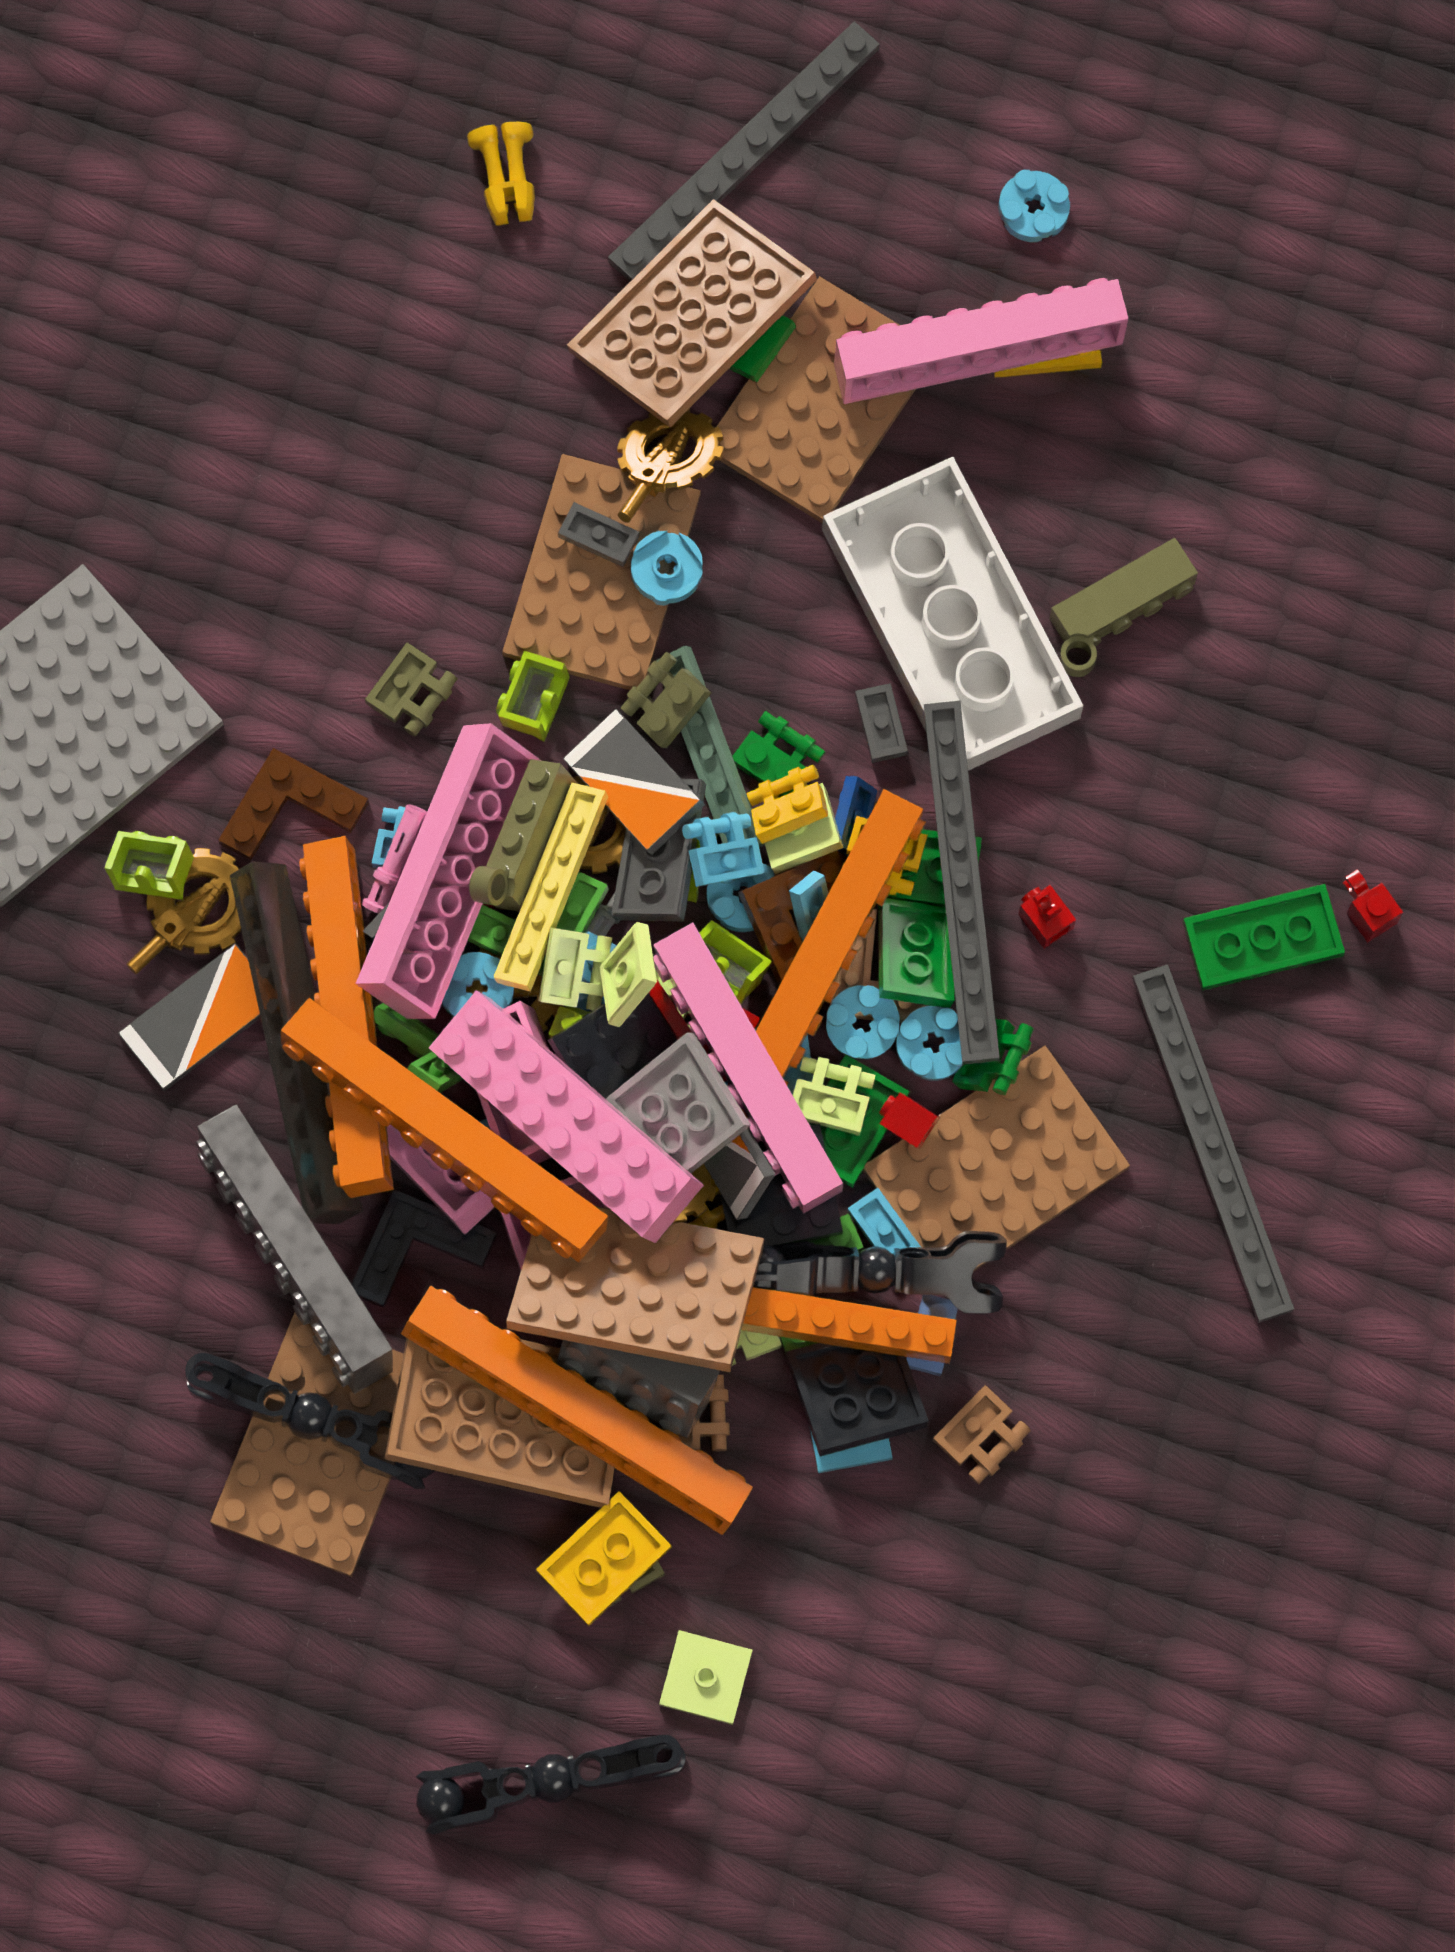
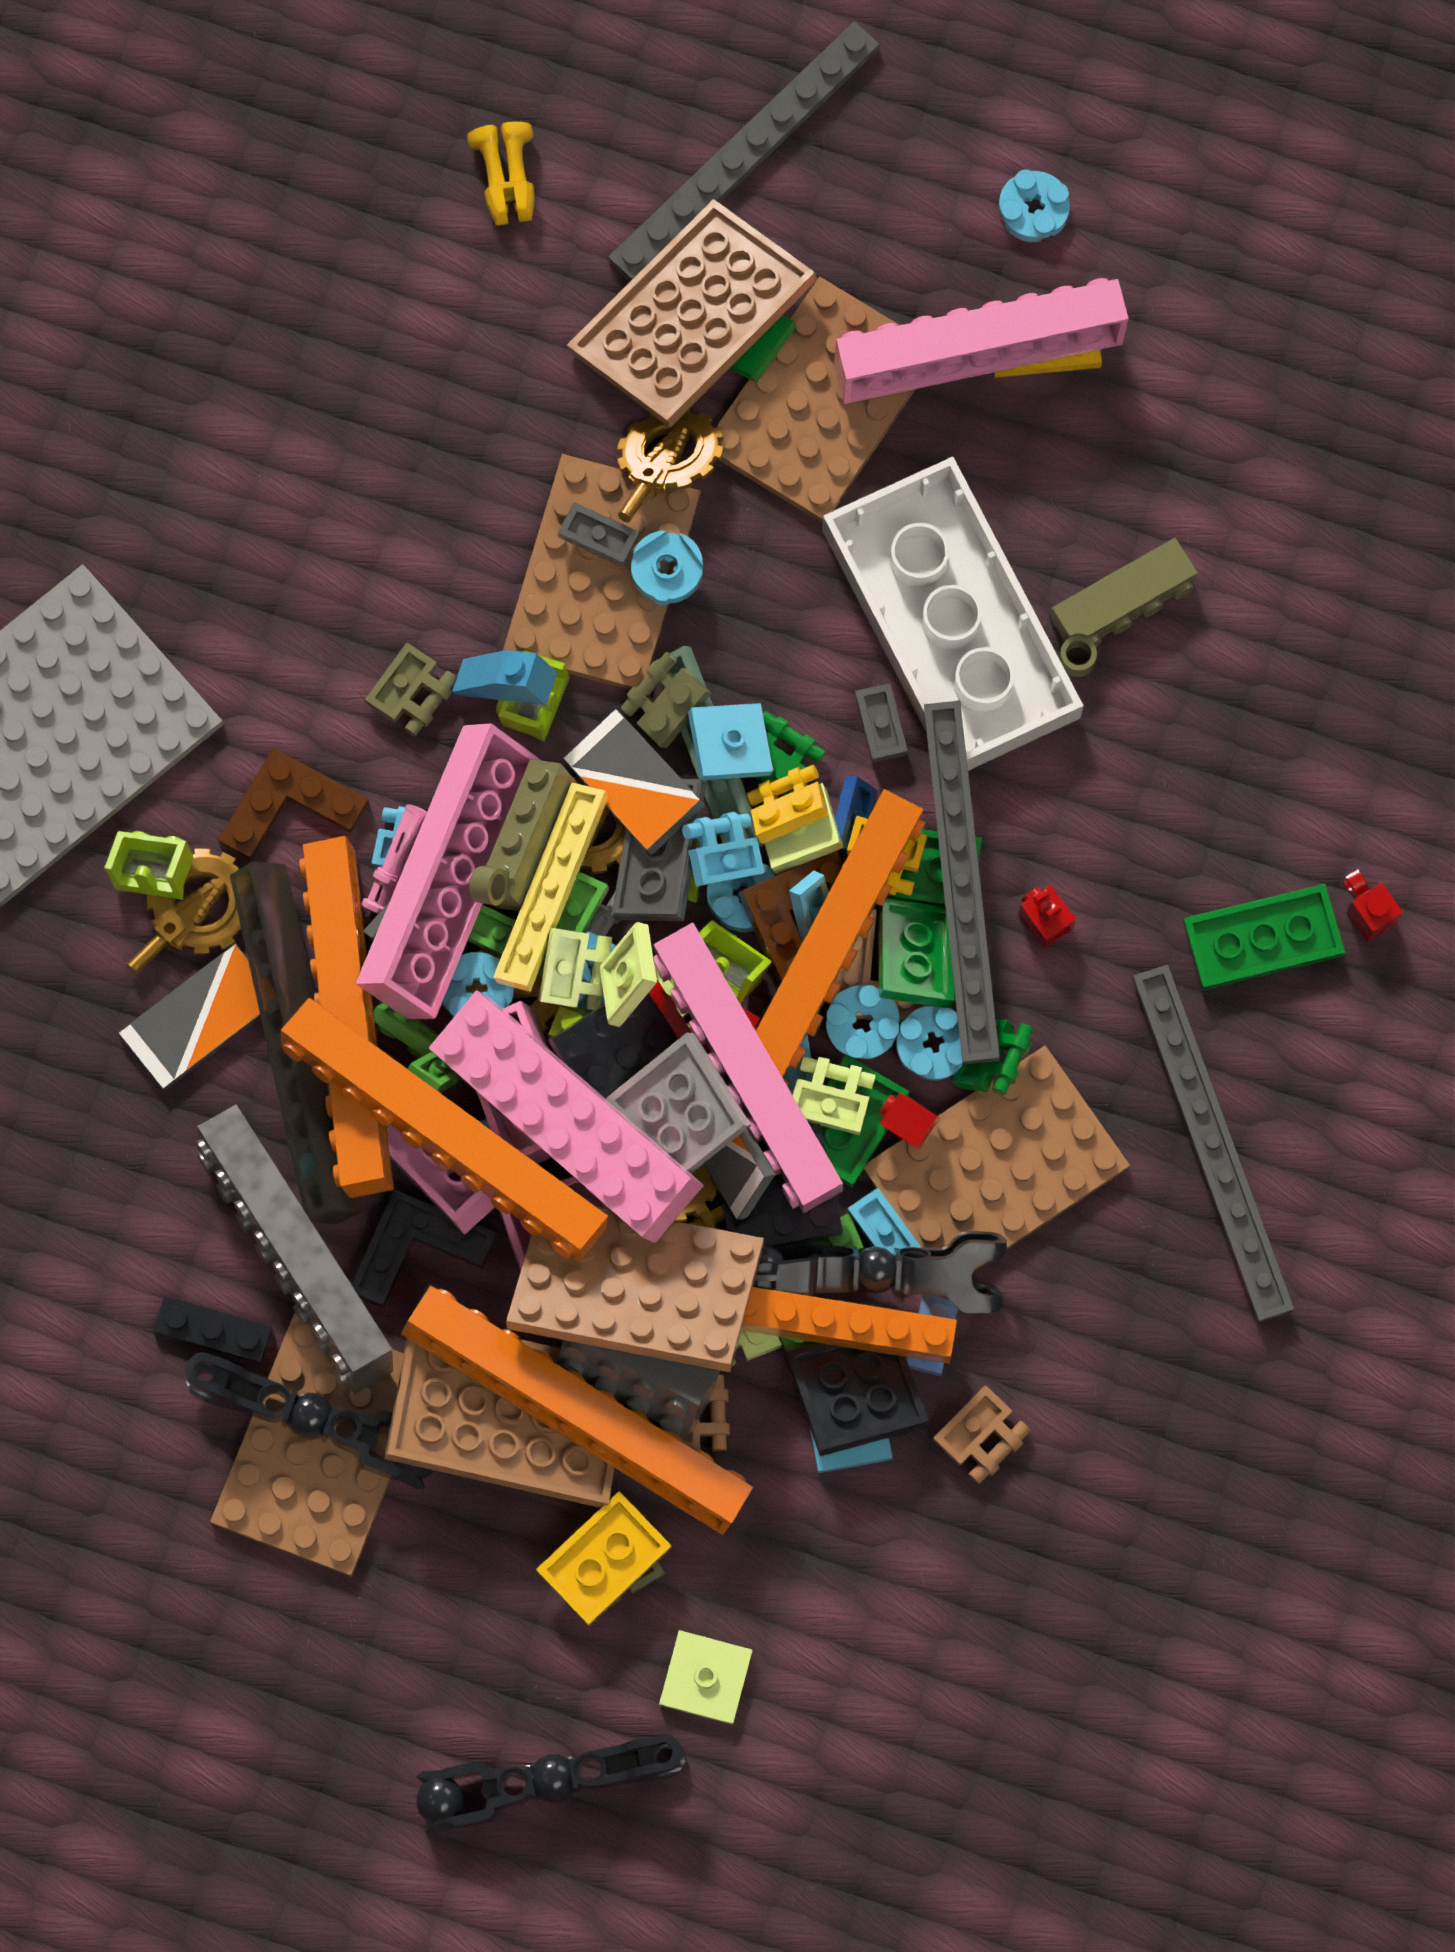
(212, 1330): none -> black plate
(506, 677): none -> dark azure slope
(730, 741): none -> medium azure plate

